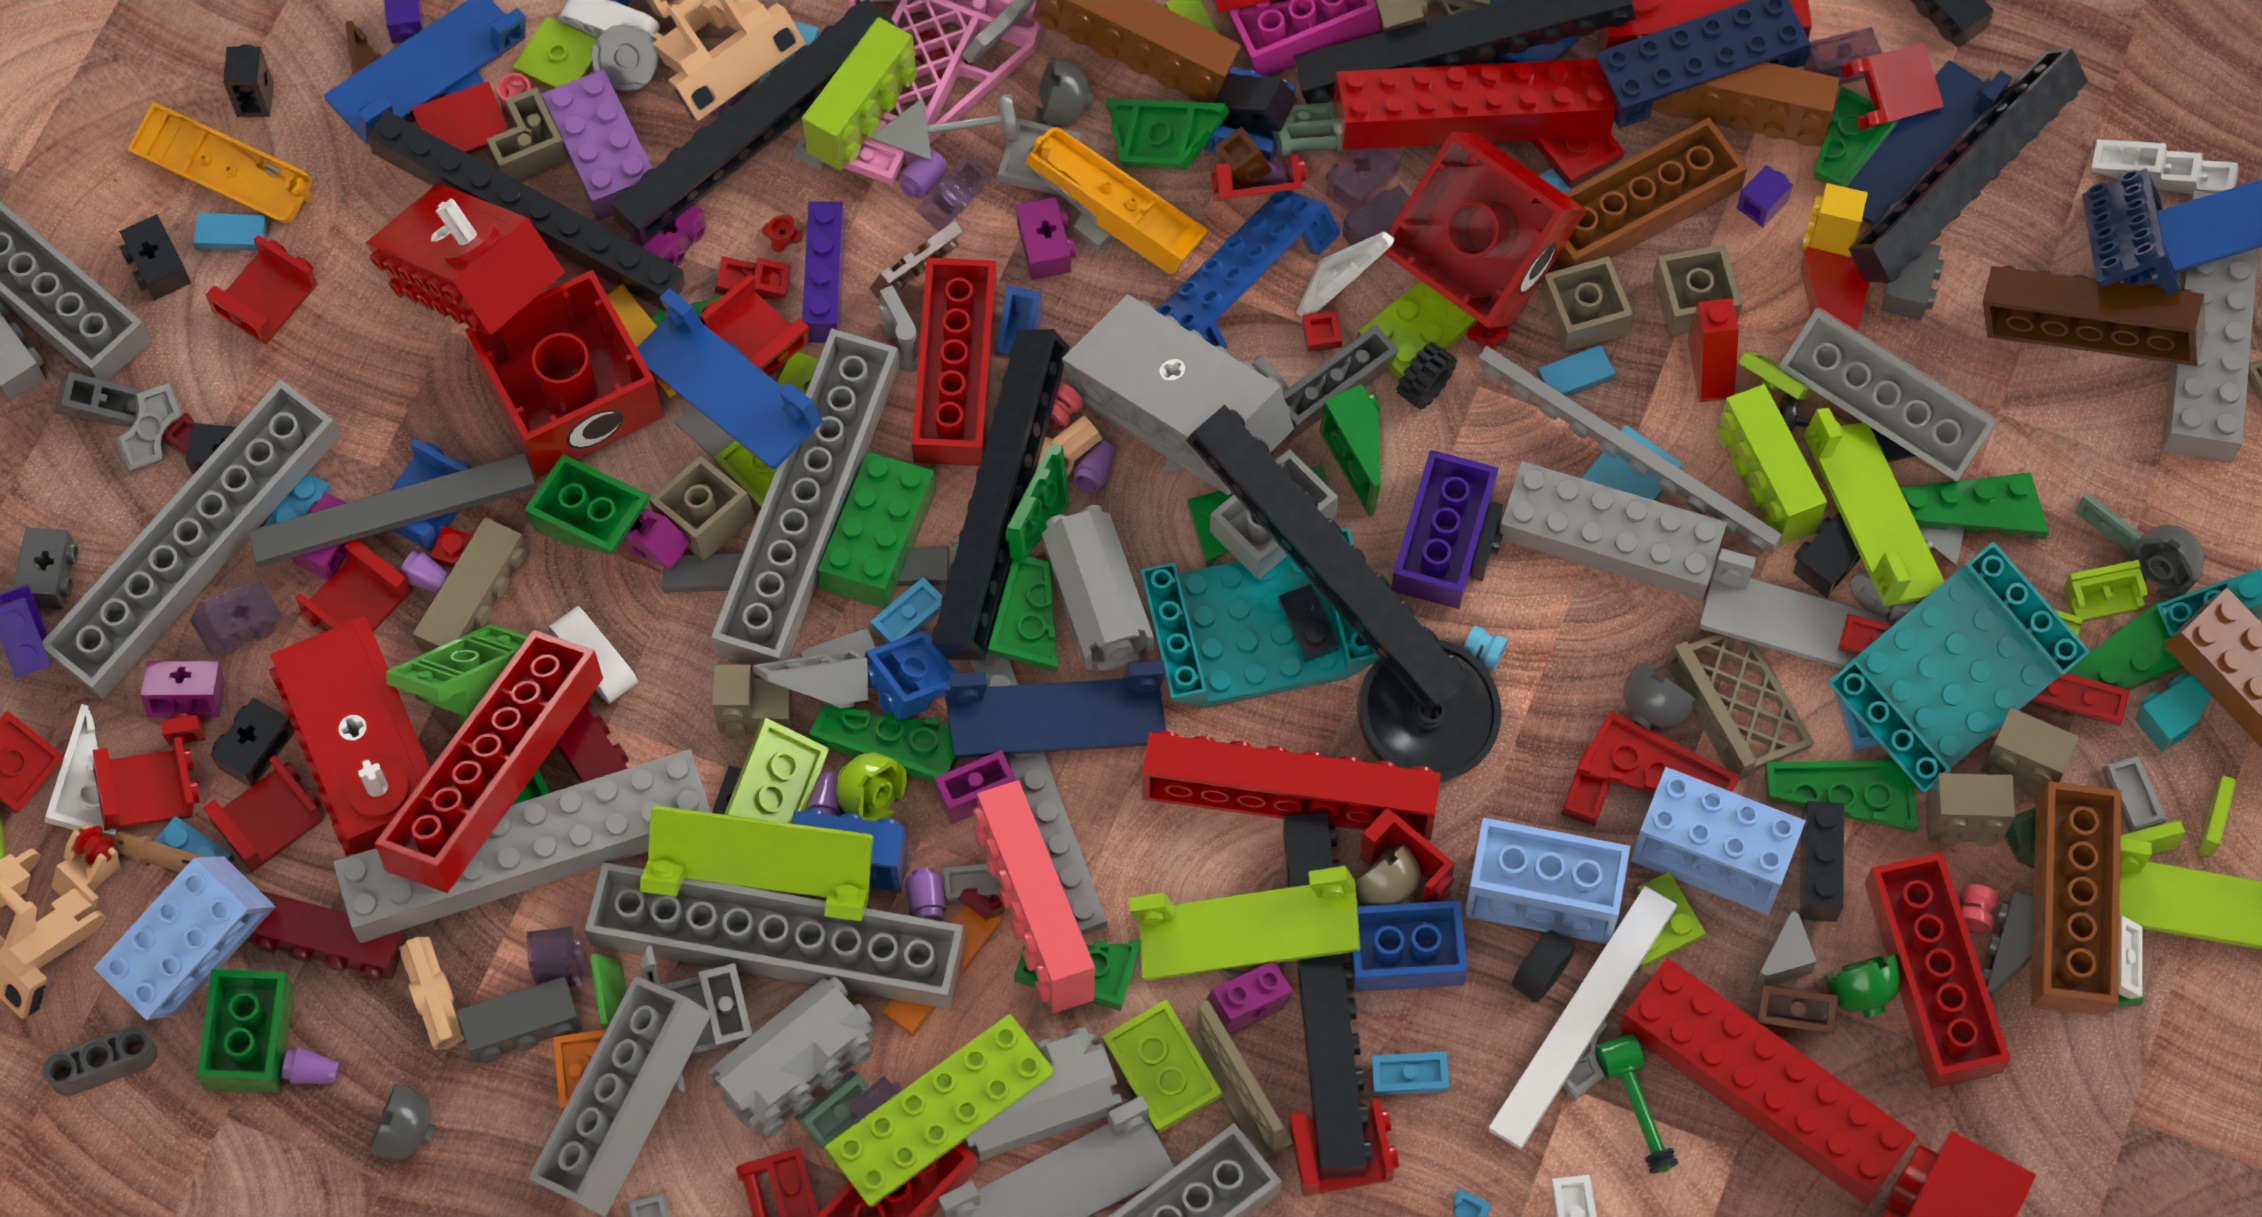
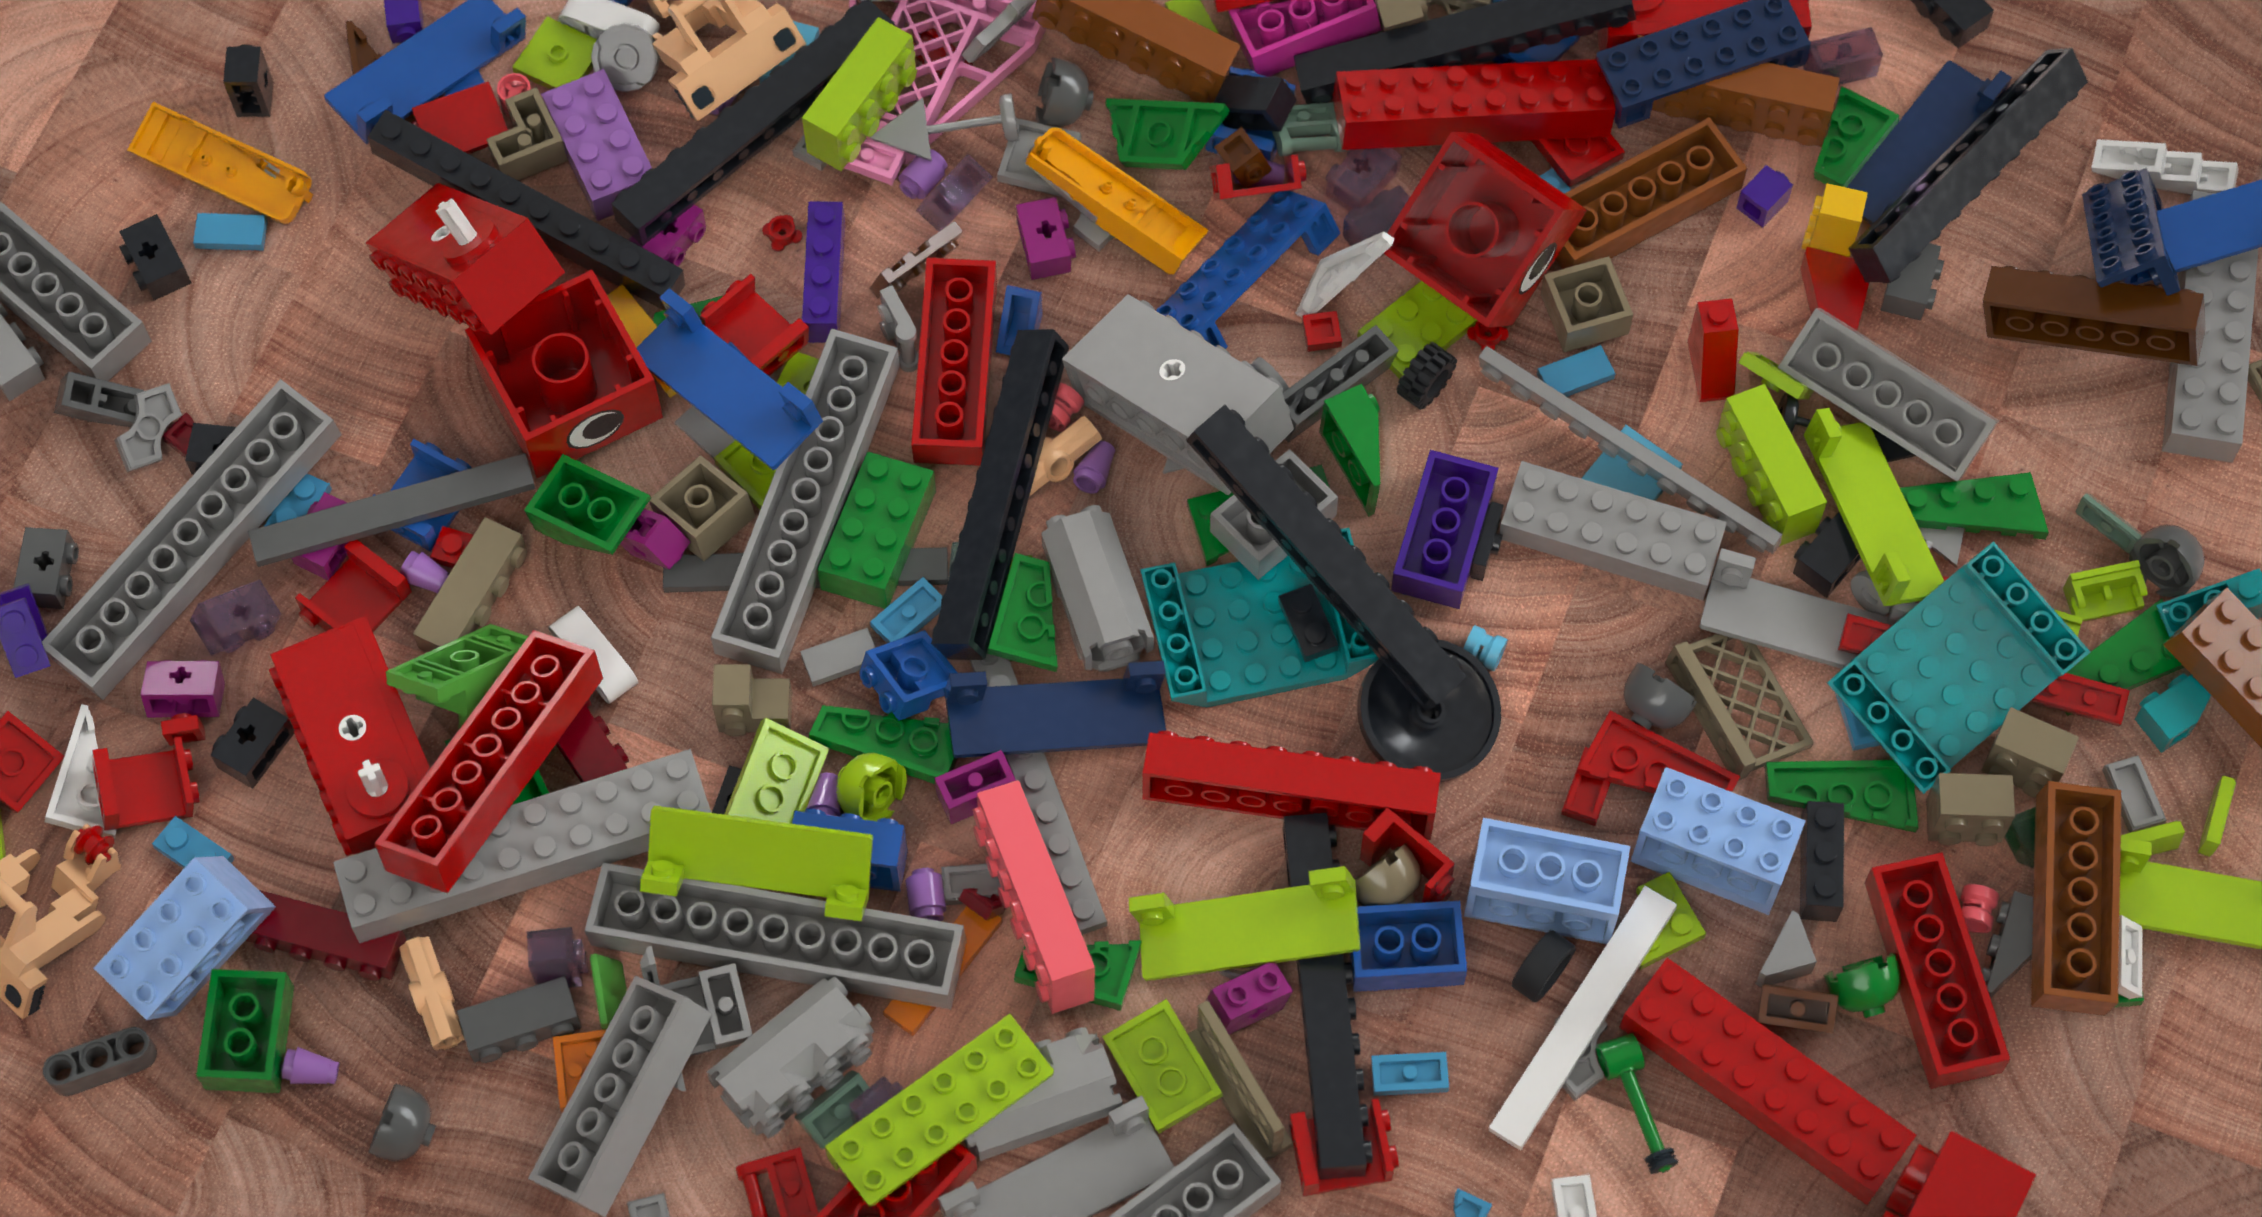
(148, 851): medium nougat pin -> none
(265, 291): red panel -> none
(267, 816): red panel -> none
(769, 275): red slope -> none
(830, 677): light grey slope -> none
(1043, 499): green wing -> none
(1693, 278): dark tan brick -> none
(1898, 84): red flag -> none

